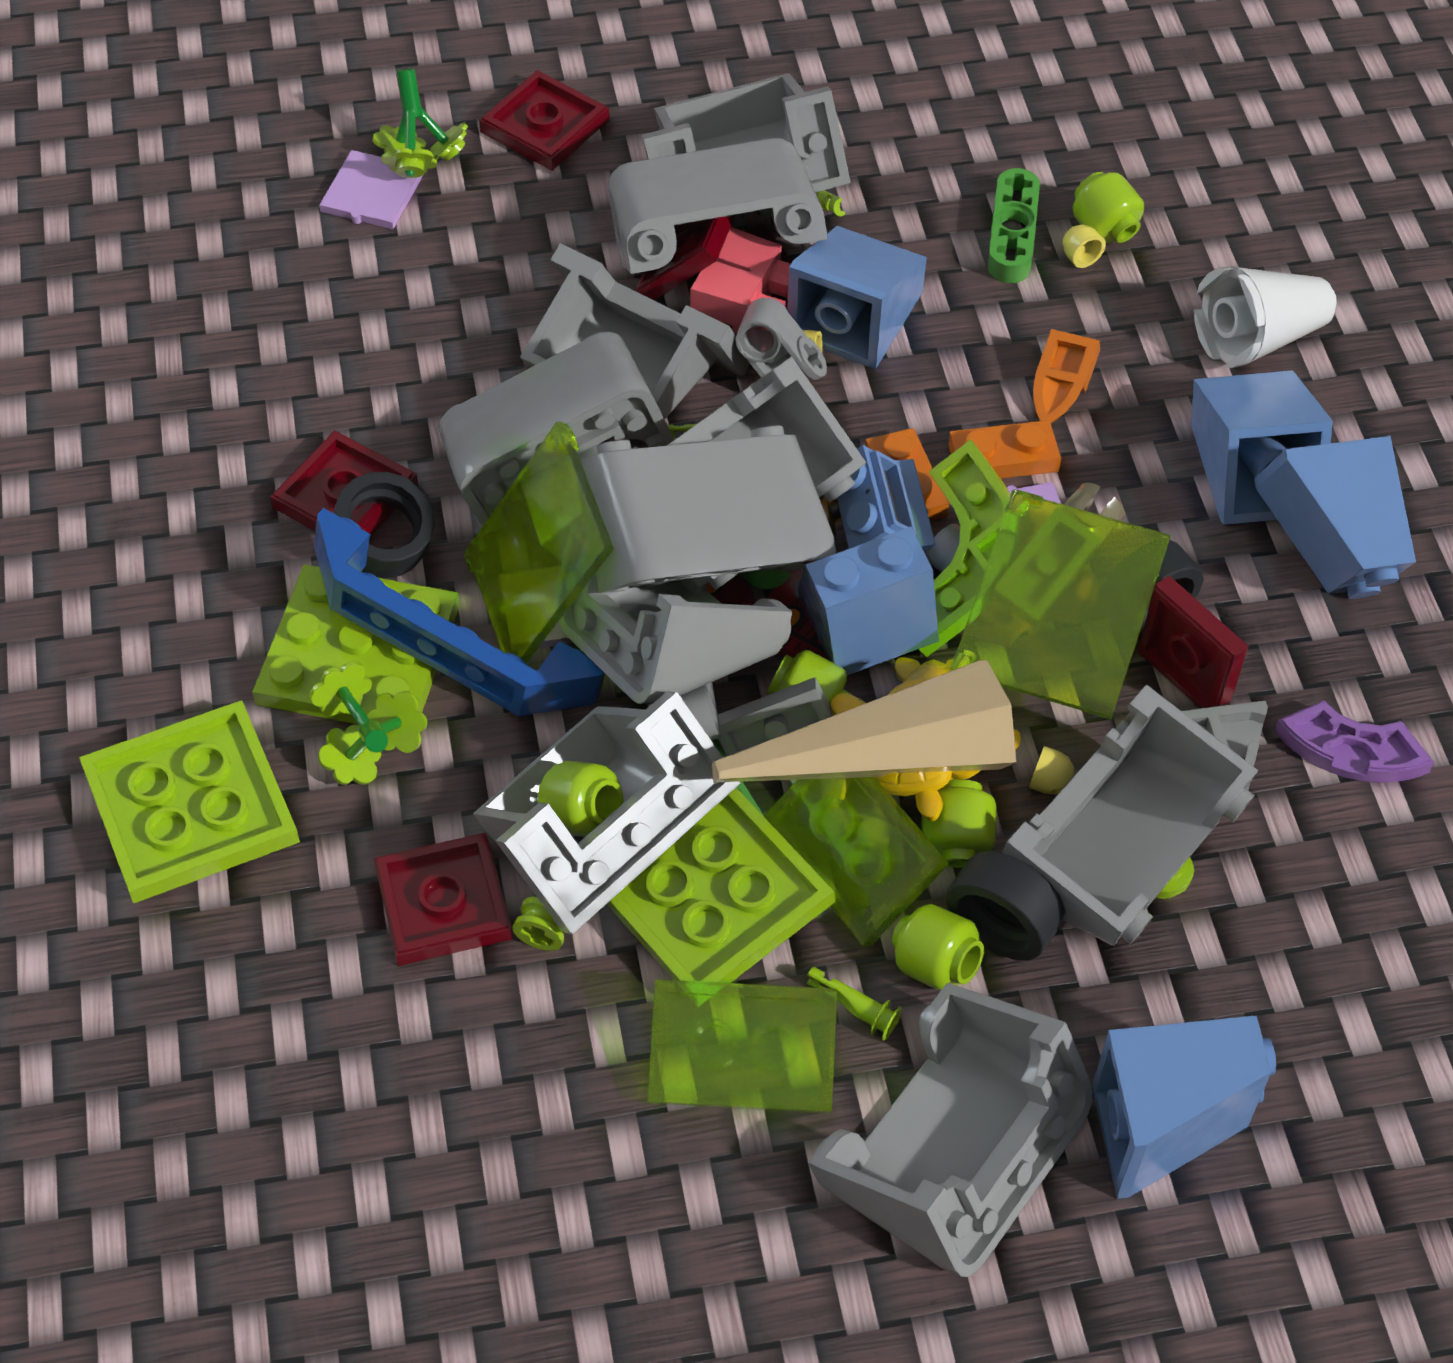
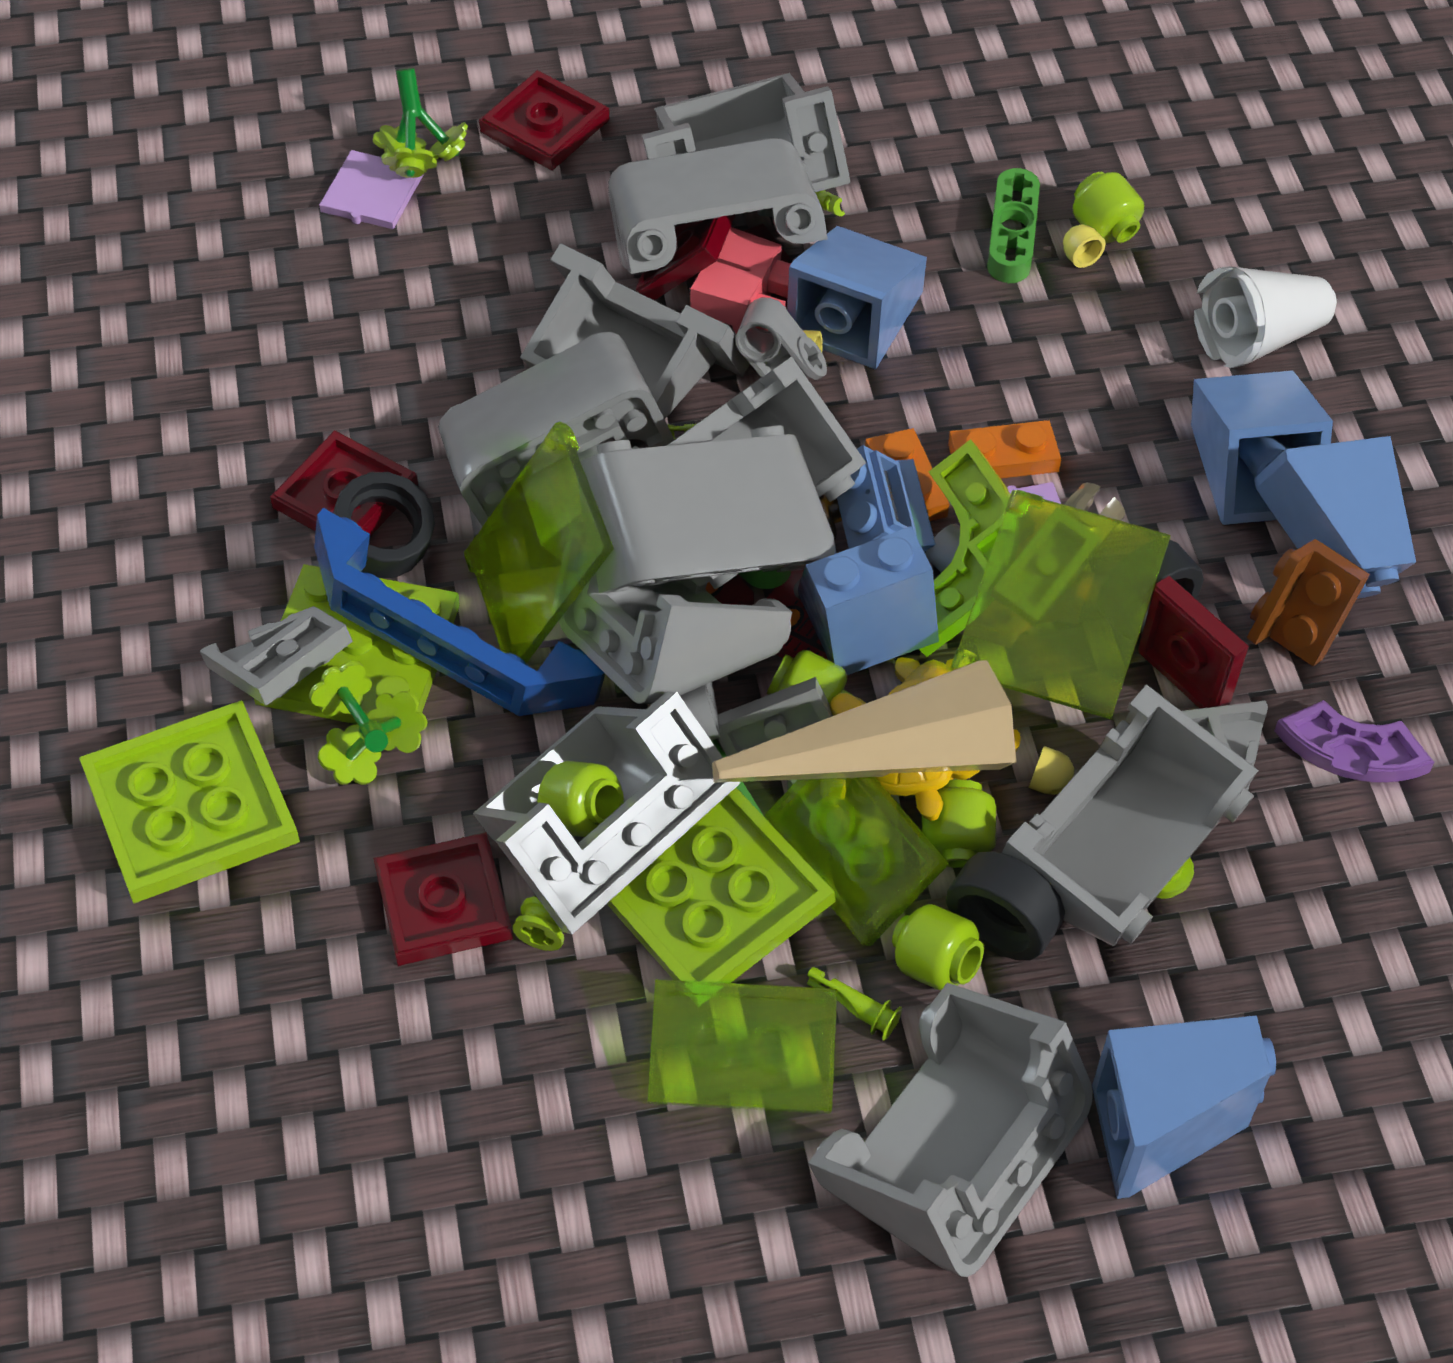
(279, 653): none -> light grey wing
(1063, 373): orange plate -> none
(1307, 600): none -> dark orange bracket

